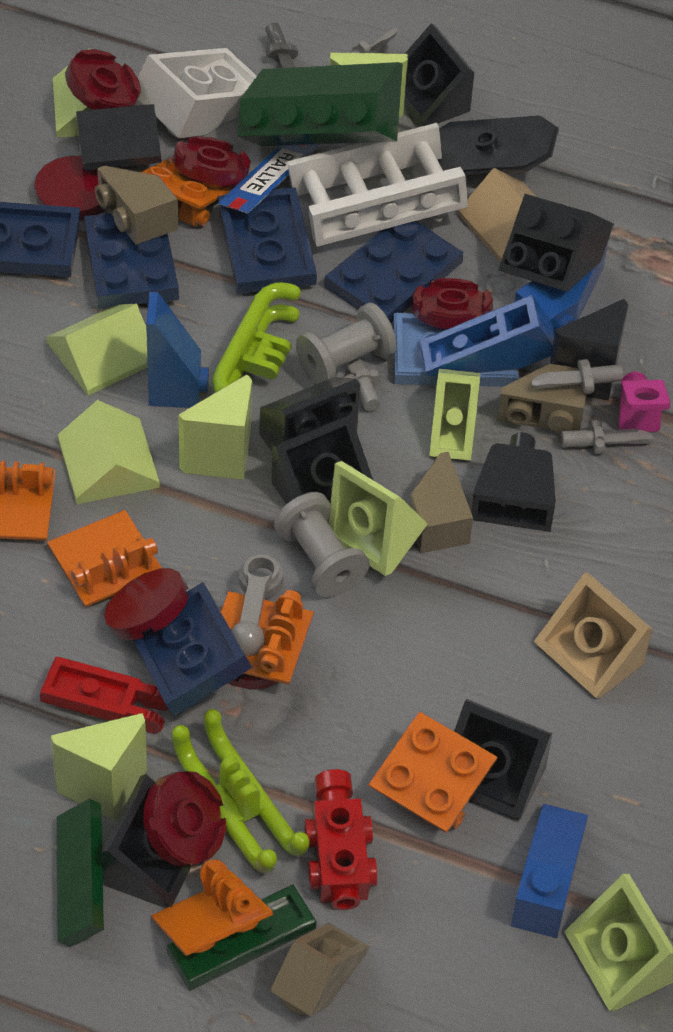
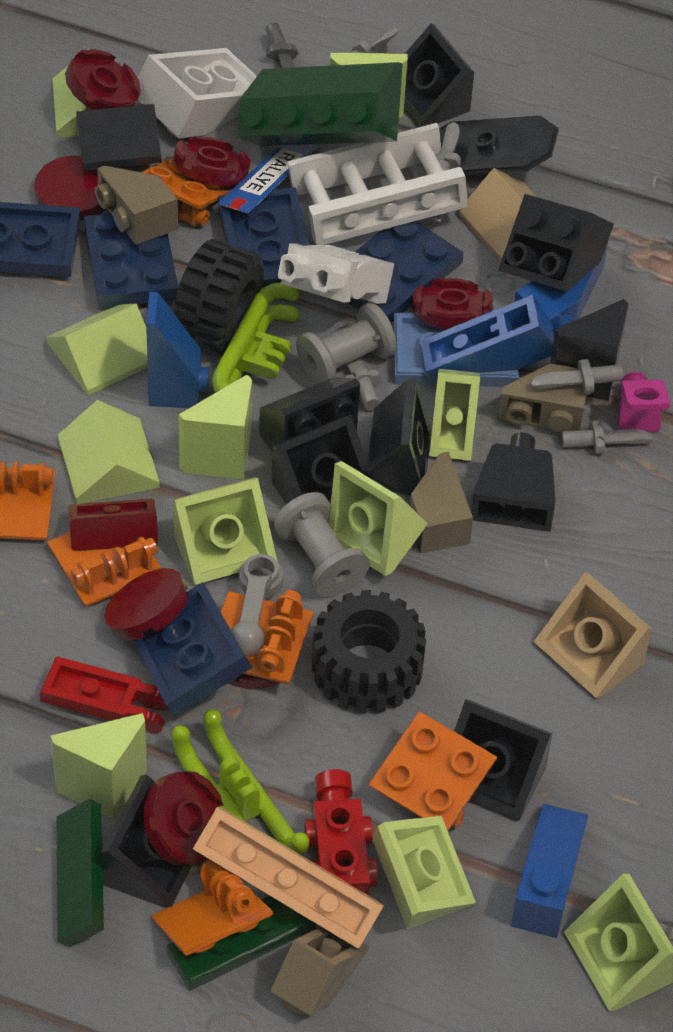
(111, 523): none -> dark red slope
(217, 292): none -> black tyre
(221, 529): none -> yellowish green slope
(288, 877): none -> light nougat plate
(336, 273): none -> white hips
(376, 623): none -> black tyre
(400, 439): none -> black slope
(422, 869): none -> yellowish green slope
(447, 158): none -> light grey piece

